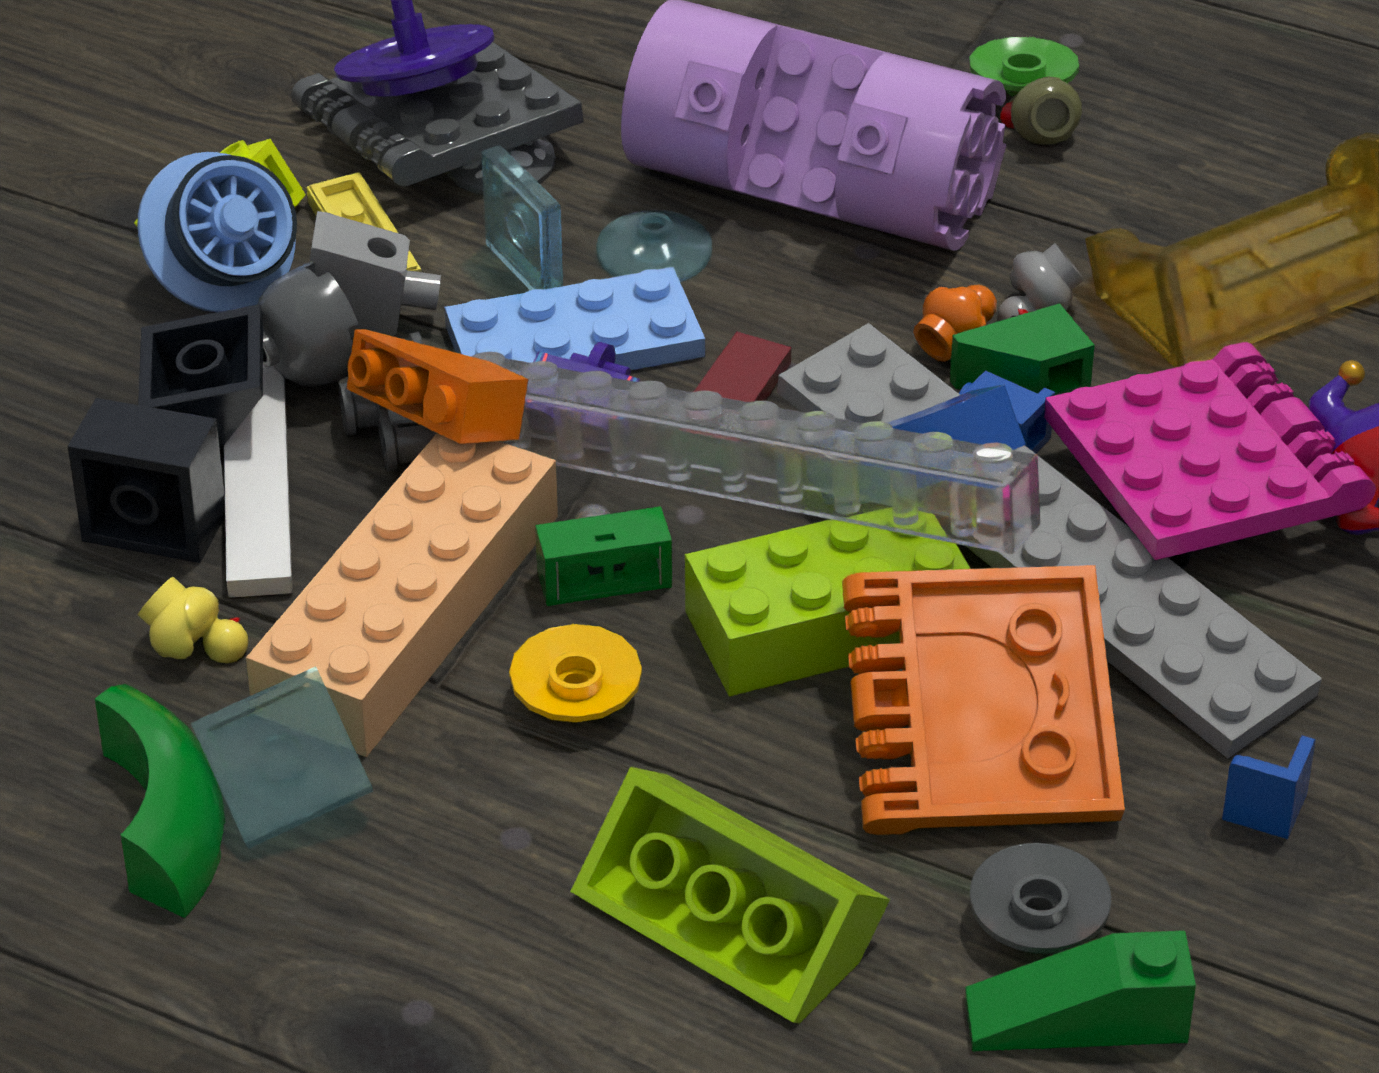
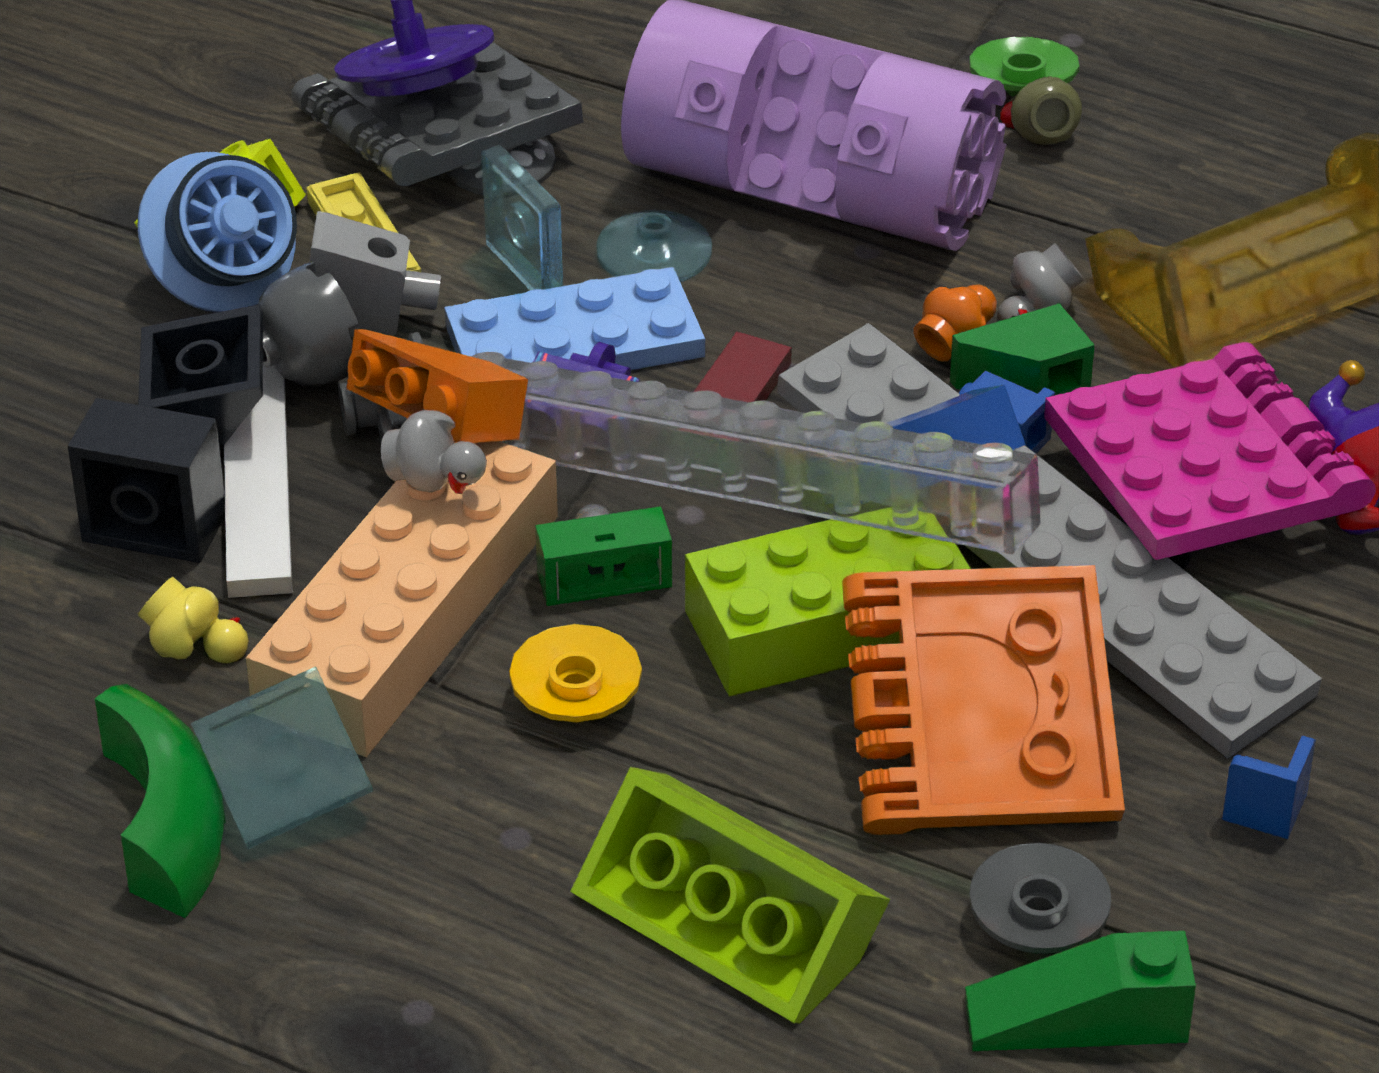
(427, 455): none -> light grey animal

